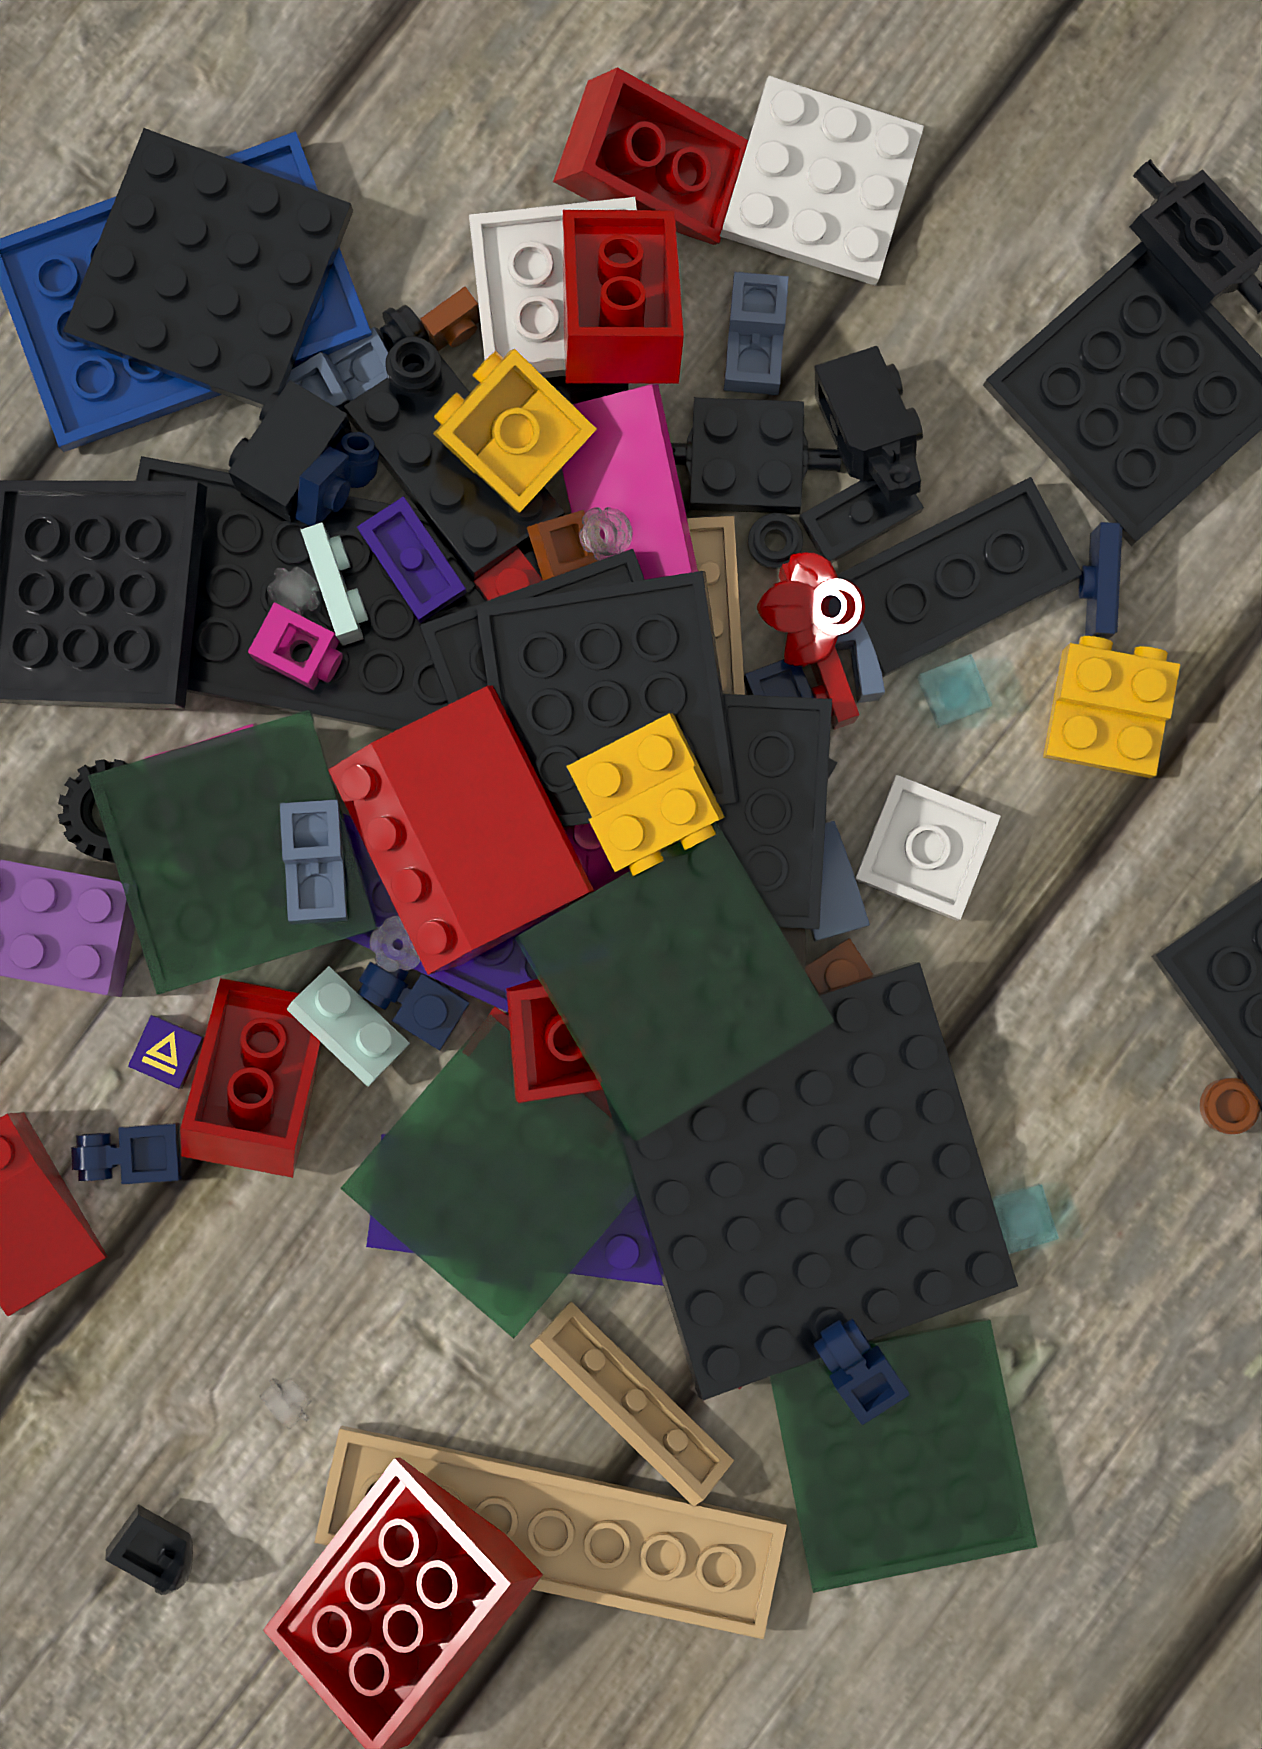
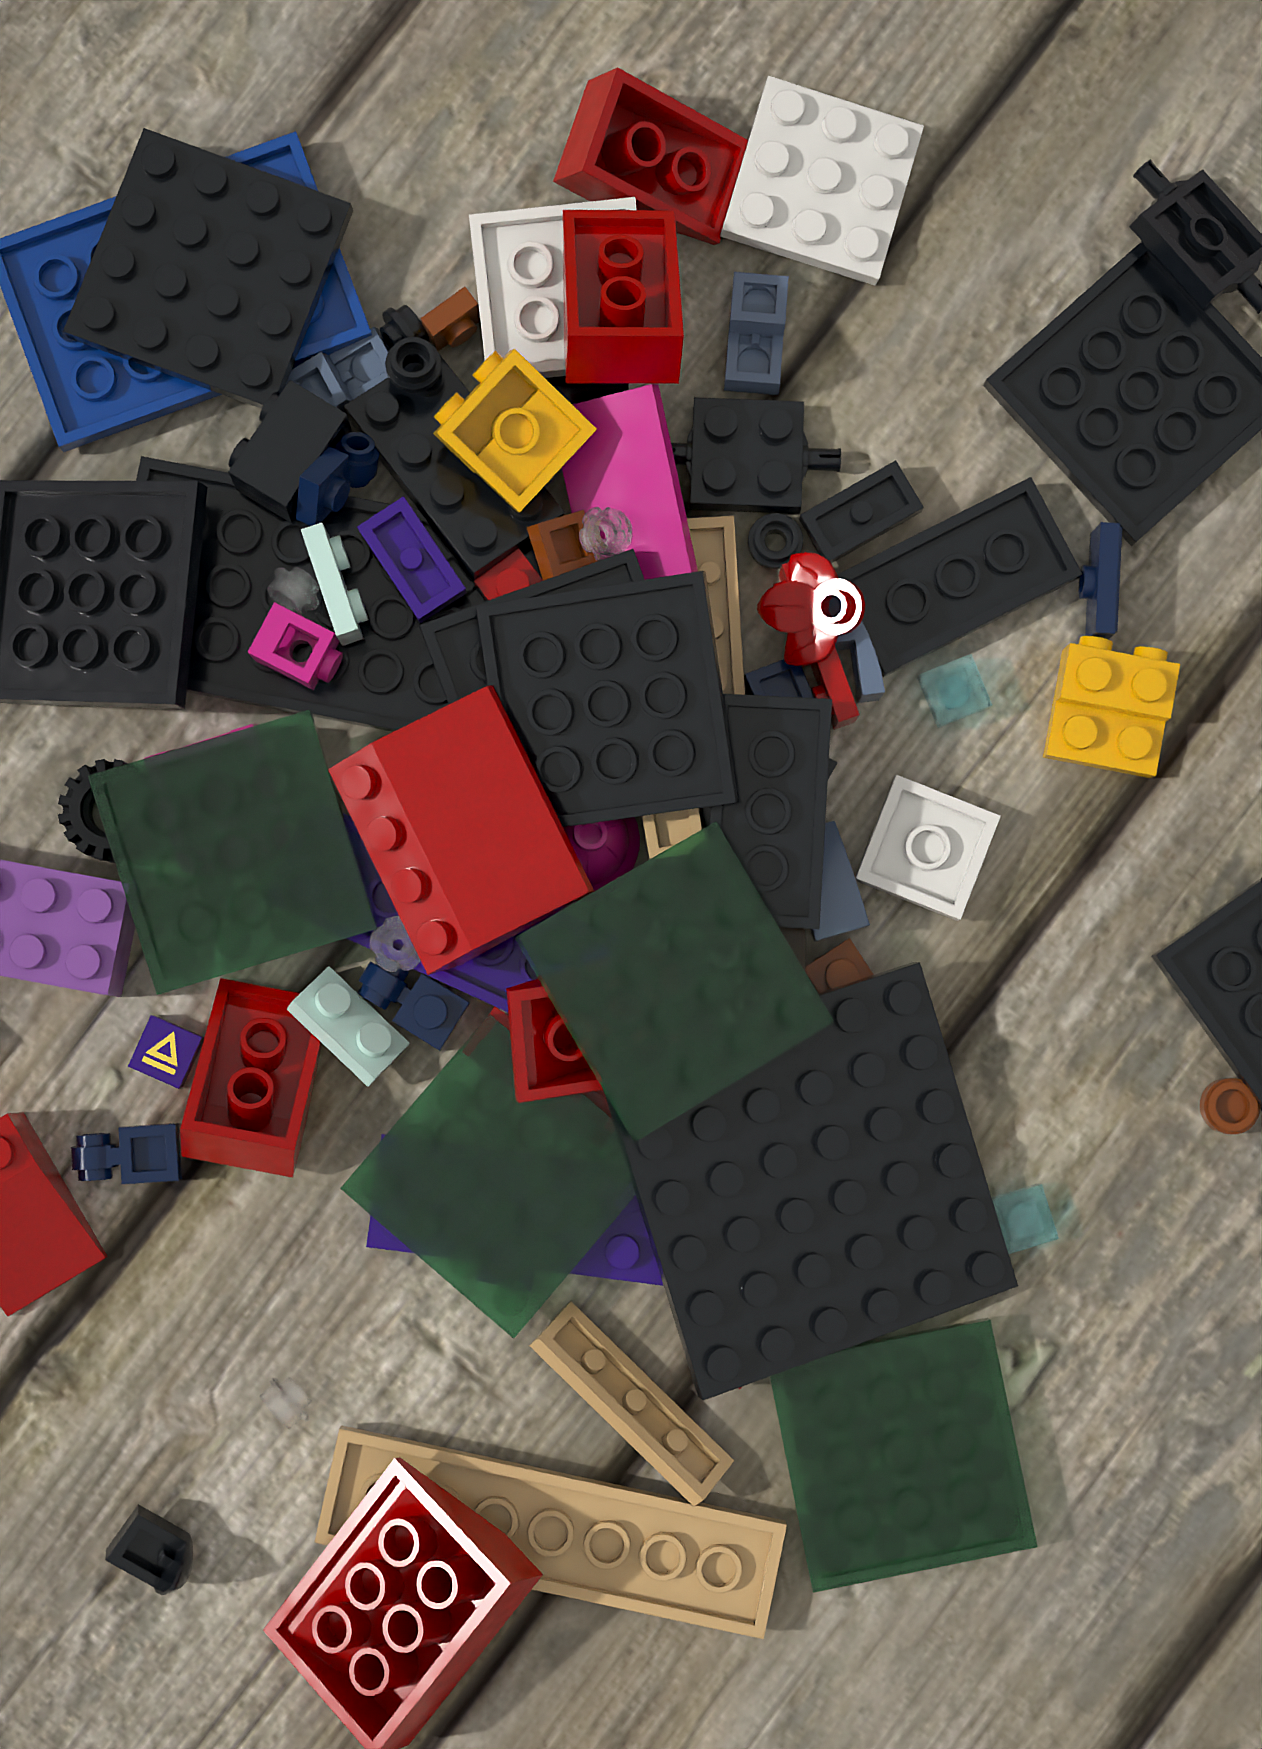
(313, 862): sand blue slope -> none
(646, 795): yellow plate -> none
(865, 1379): dark blue plate -> none
(870, 421): black hinge -> none

